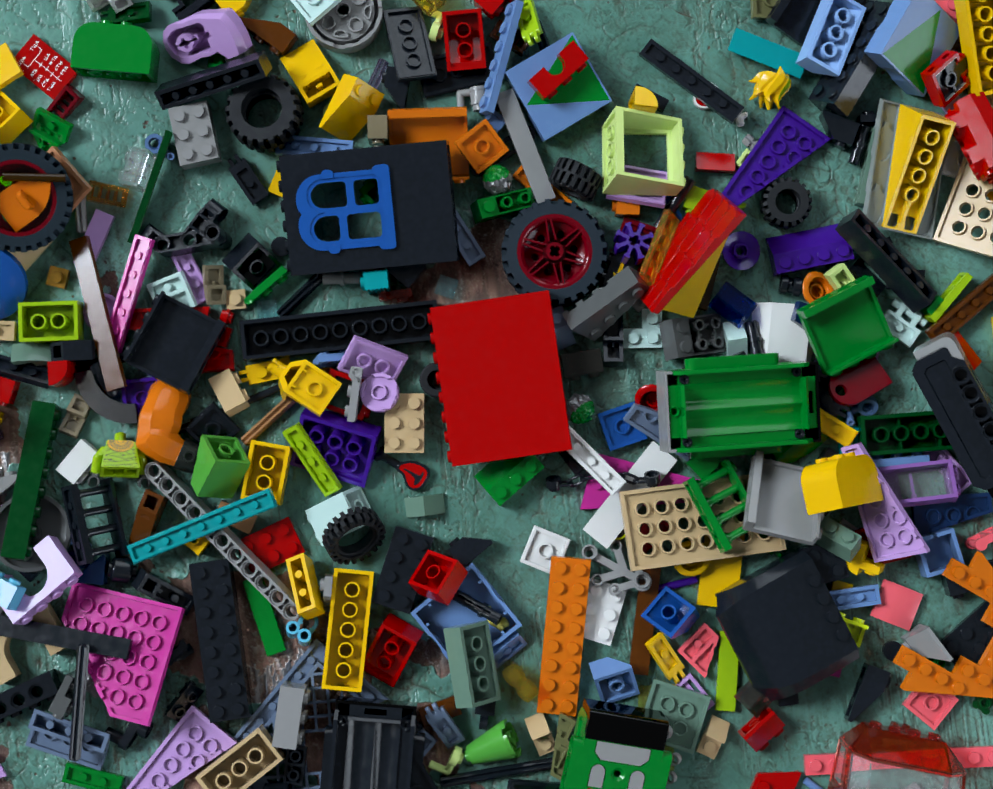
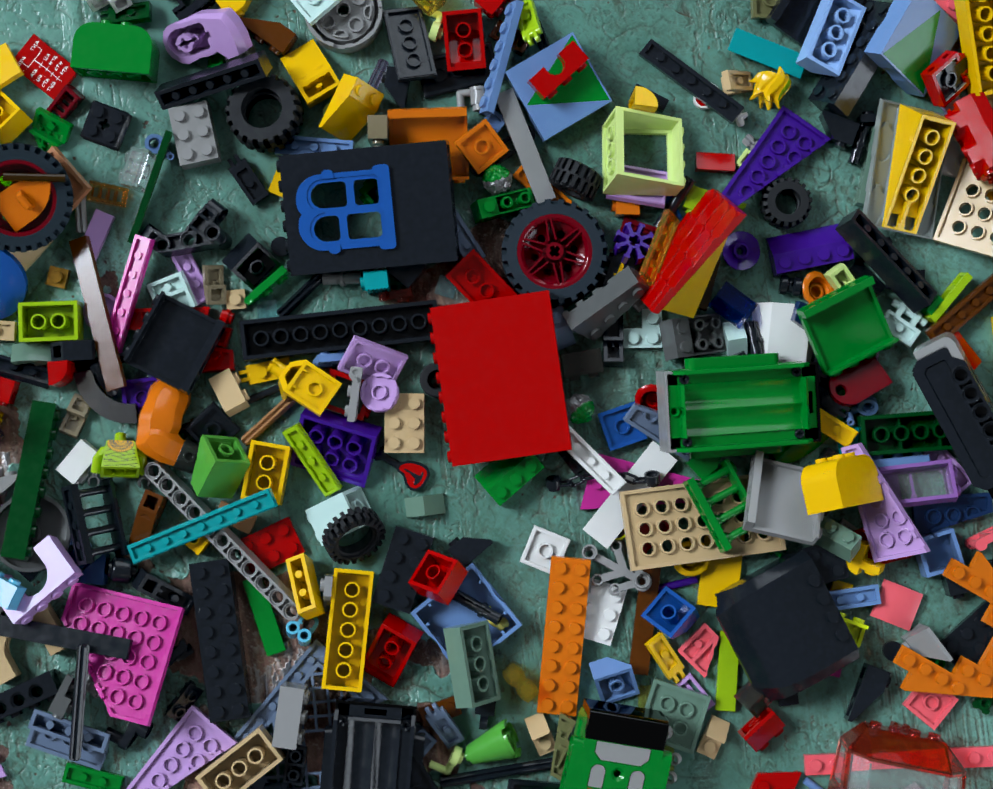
(101, 114): none -> black brick
(478, 279): none -> red plate
(508, 648): medium blue plate -> none
(736, 82): none -> tan slope

